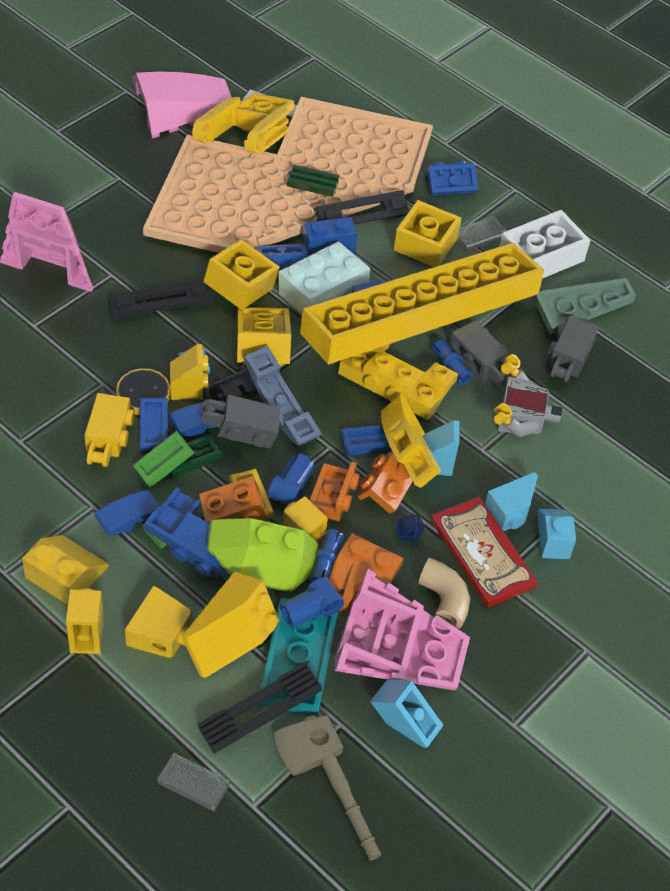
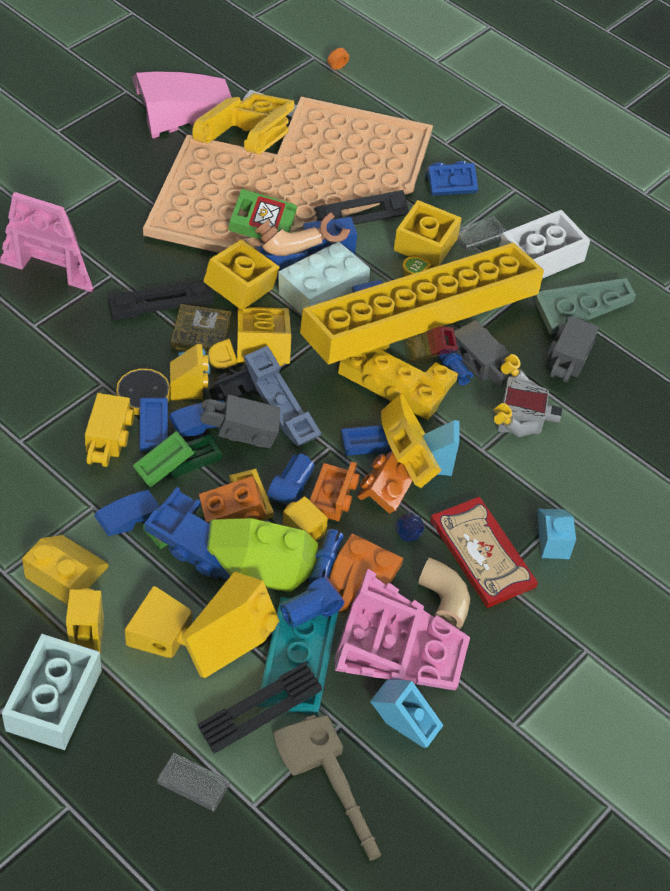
(52, 691): none -> light aqua brick
(200, 326): none -> clear yellow tile
(222, 355): none -> yellow tile
(260, 210): none -> bright green container
(285, 243): none -> light nougat piece
(313, 180): dark green tile -> none
(338, 58): none -> orange tile
(414, 265): none -> tile
(432, 344): none -> leg
(512, 501): medium azure slope -> none

